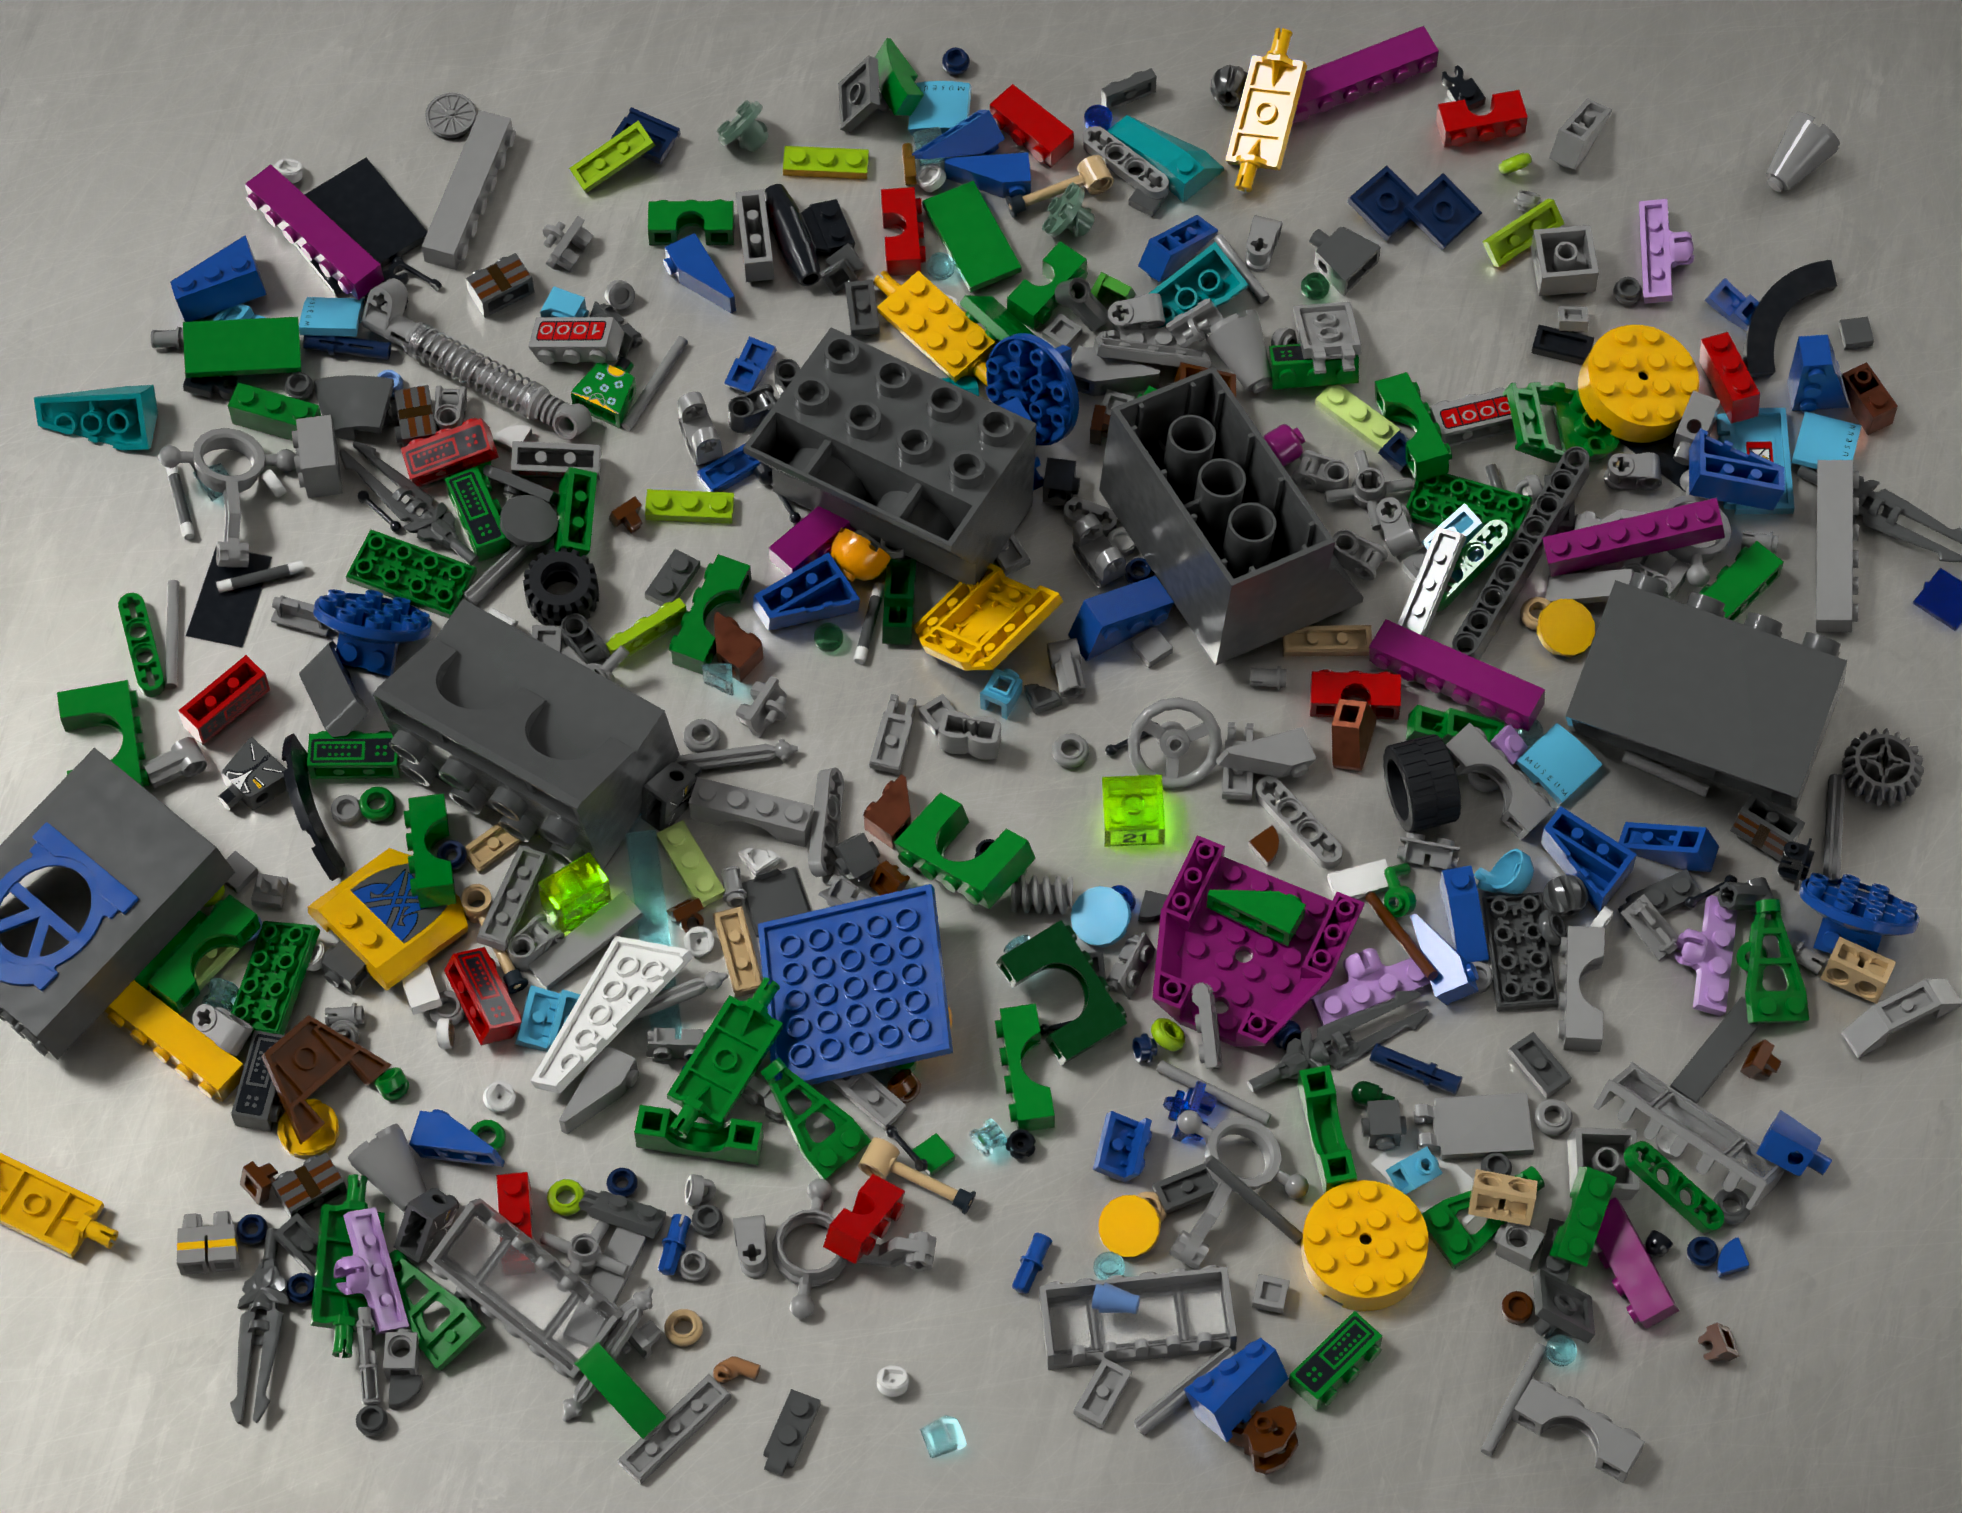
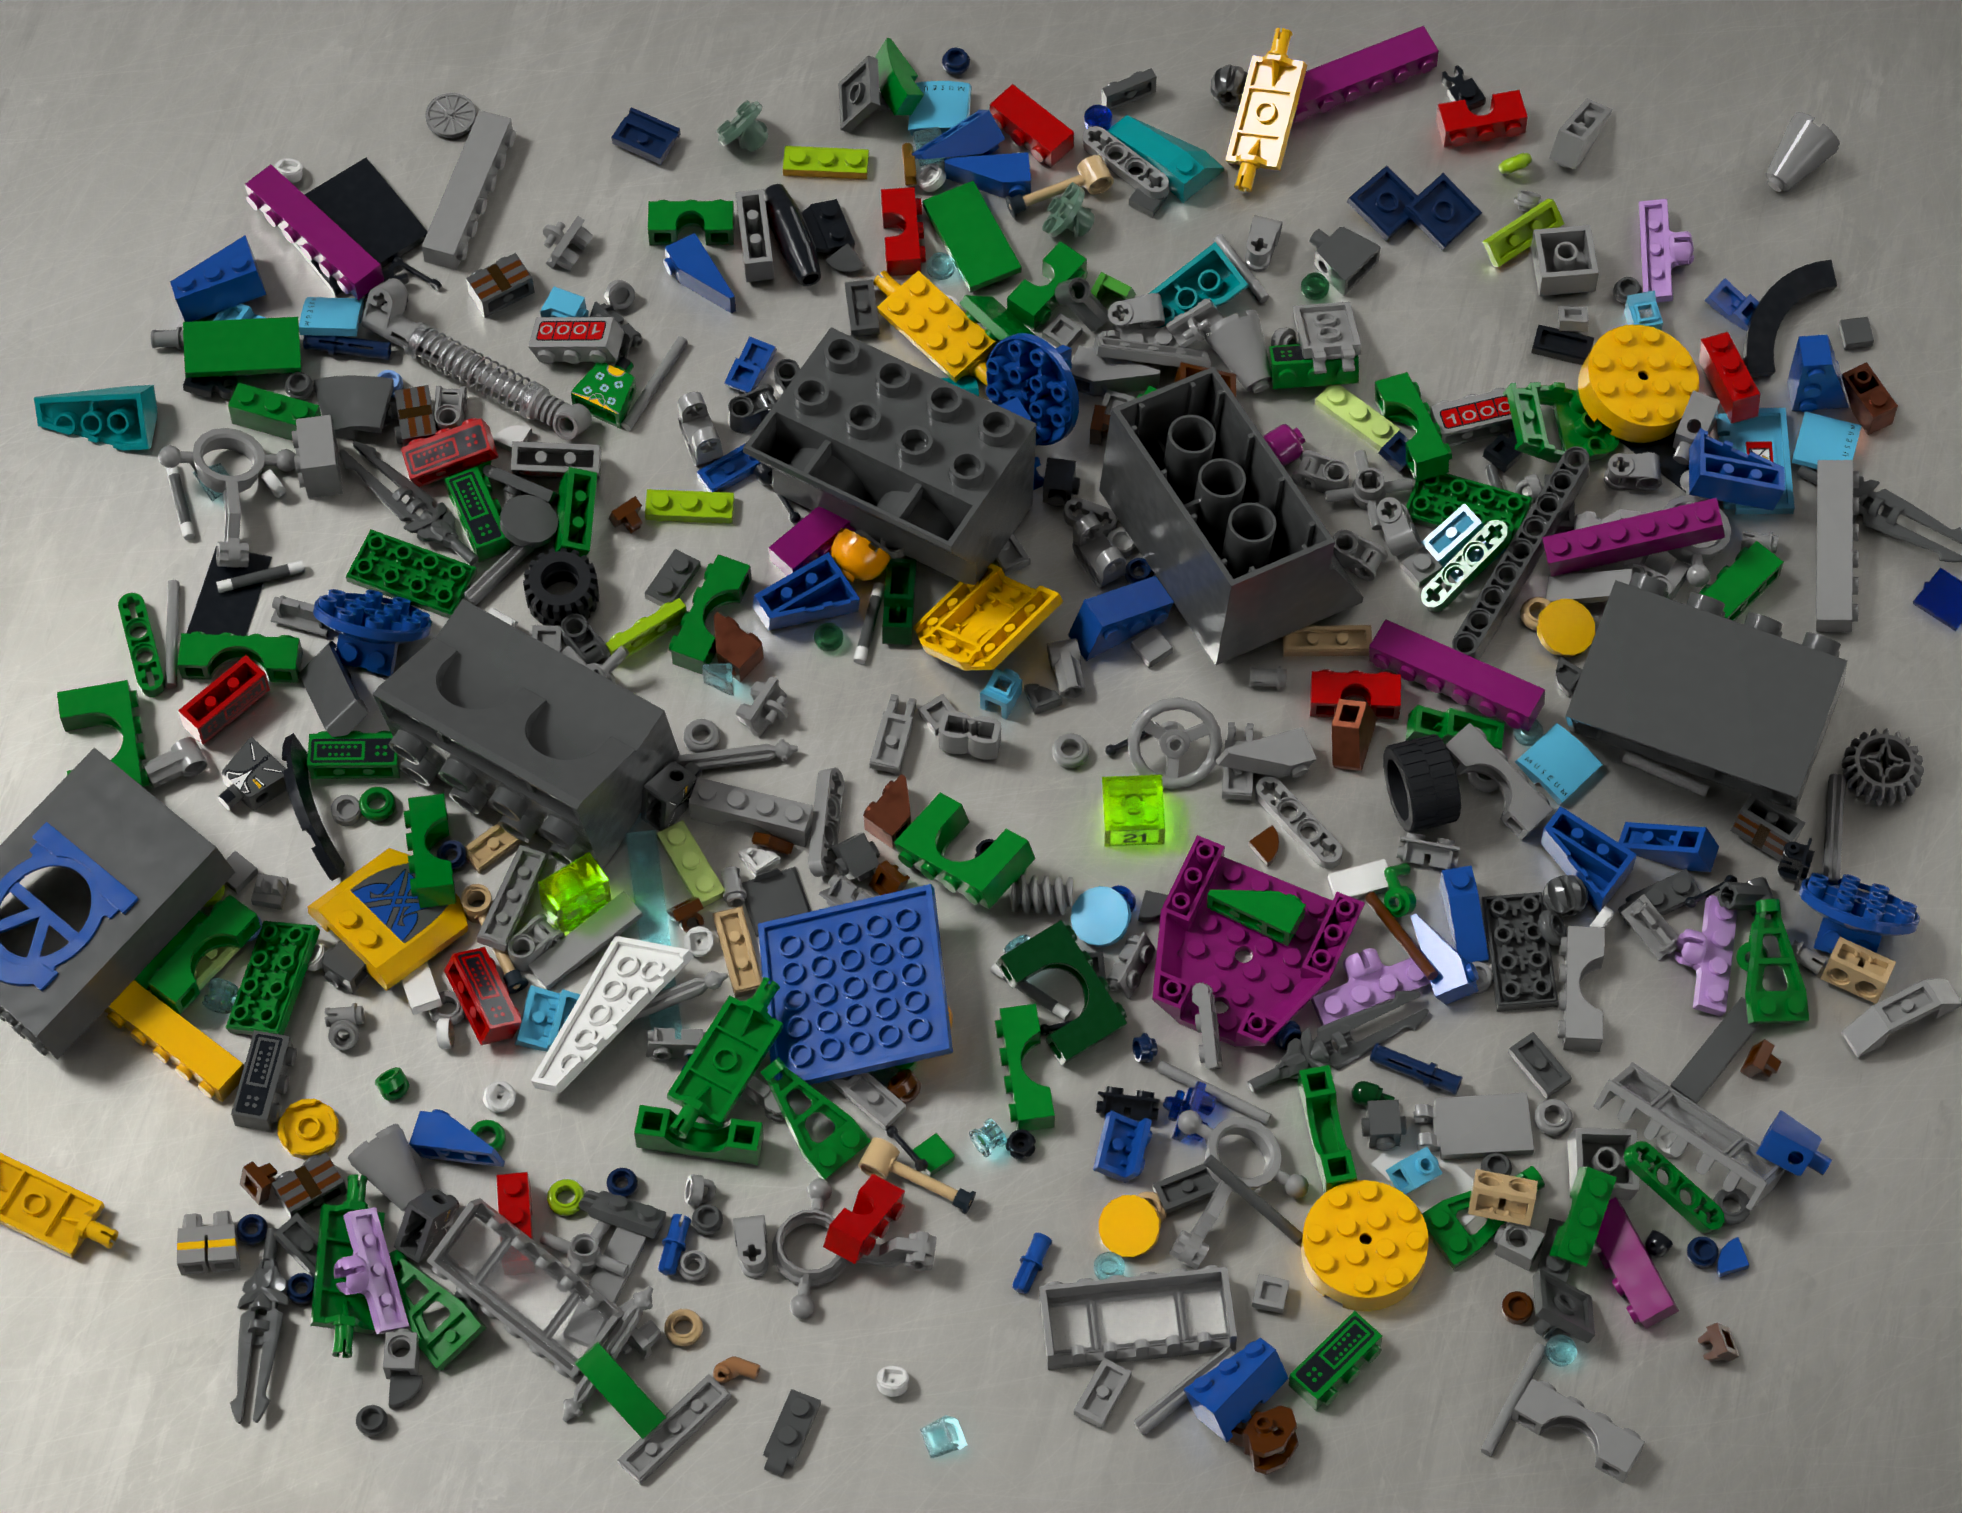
(205, 653): none -> green arch
(222, 1027): light grey piece -> none
(306, 1061): reddish brown wing -> none
(363, 497): black hinge -> none
(367, 1358): light grey piece -> none
(600, 1087): light grey slope -> none
(612, 156): lime plate -> none
(770, 841): none -> reddish brown tile
(838, 274): dark grey slope -> none
(1037, 995): none -> dark grey bar
(1114, 1300): medium blue cone -> none
(1140, 1105): none -> black hinge
(1168, 1034): lime piece -> none
(1175, 247): blue slope -> none
(1432, 580): tile -> none
(1502, 451): none -> black plate
(1509, 743): lavender plate -> none
(1509, 875): medium azure piece -> none
(1567, 676): none -> dark grey tile
(1643, 310): none -> medium azure window

